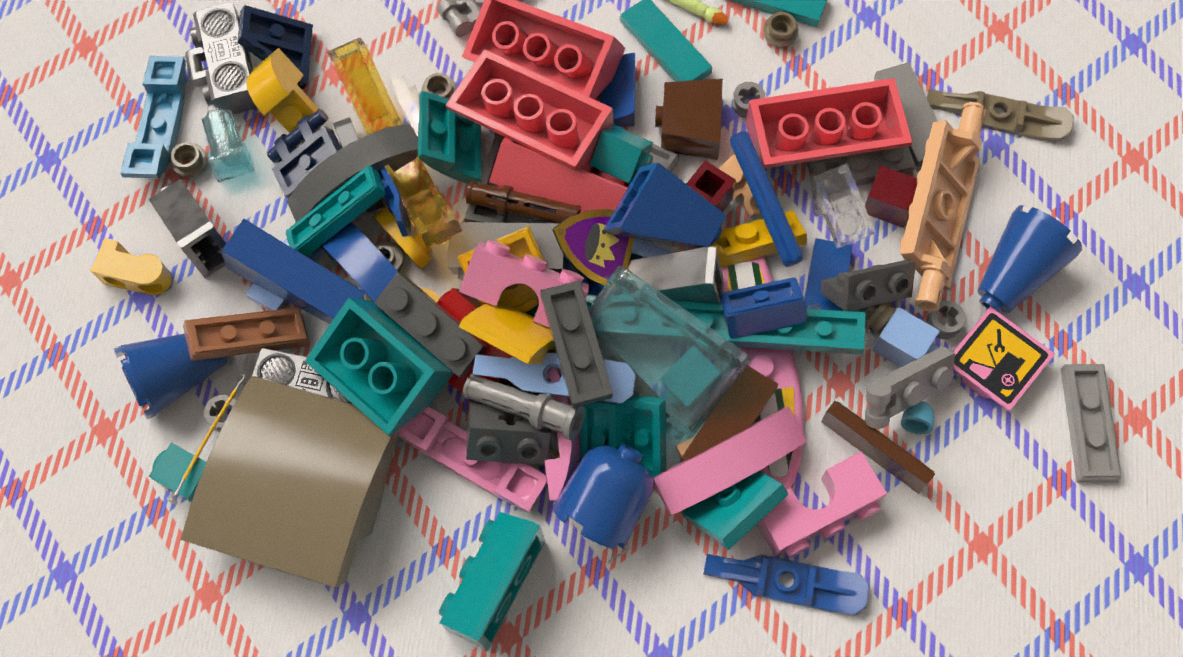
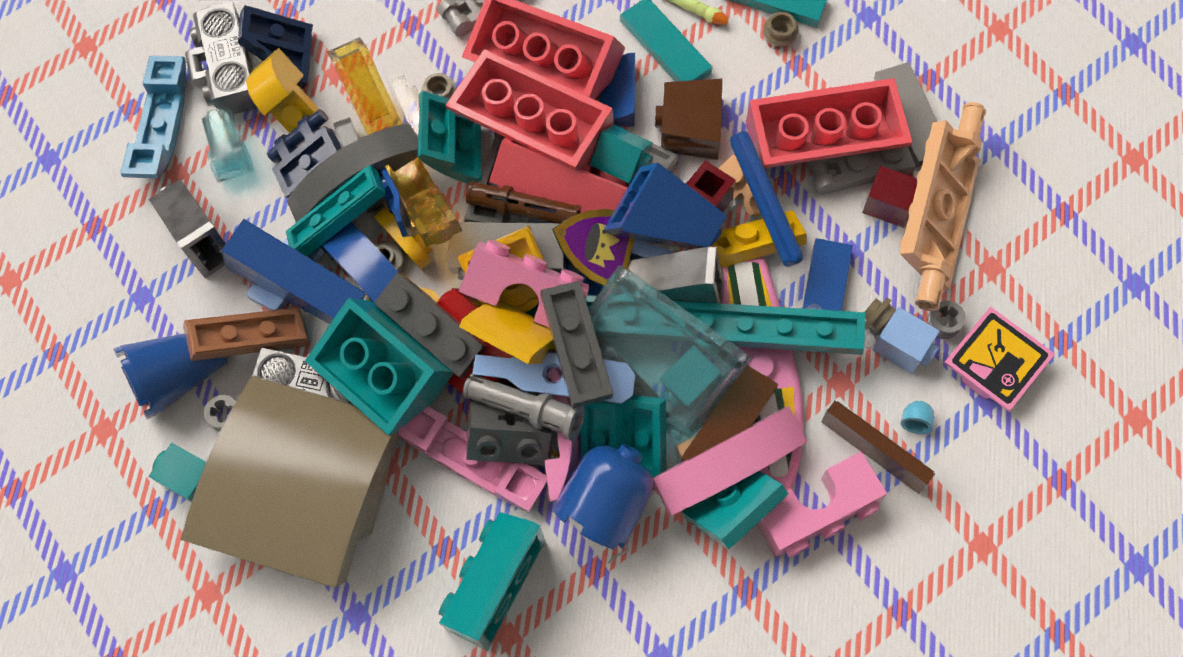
(122, 270): yellow leg -> none
(184, 152): dark tan plate -> none
(207, 437): yellow piece -> none
(744, 91): light grey bush -> none
(763, 307): blue slope -> none
(812, 585): blue piece -> none
(842, 206): clear slope -> none
(870, 285): dark grey bracket -> none
(908, 386): light grey plate -> none
(1020, 117): dark tan piece -> none
(1026, 258): blue cone -> none
(1090, 423): light grey tile -> none

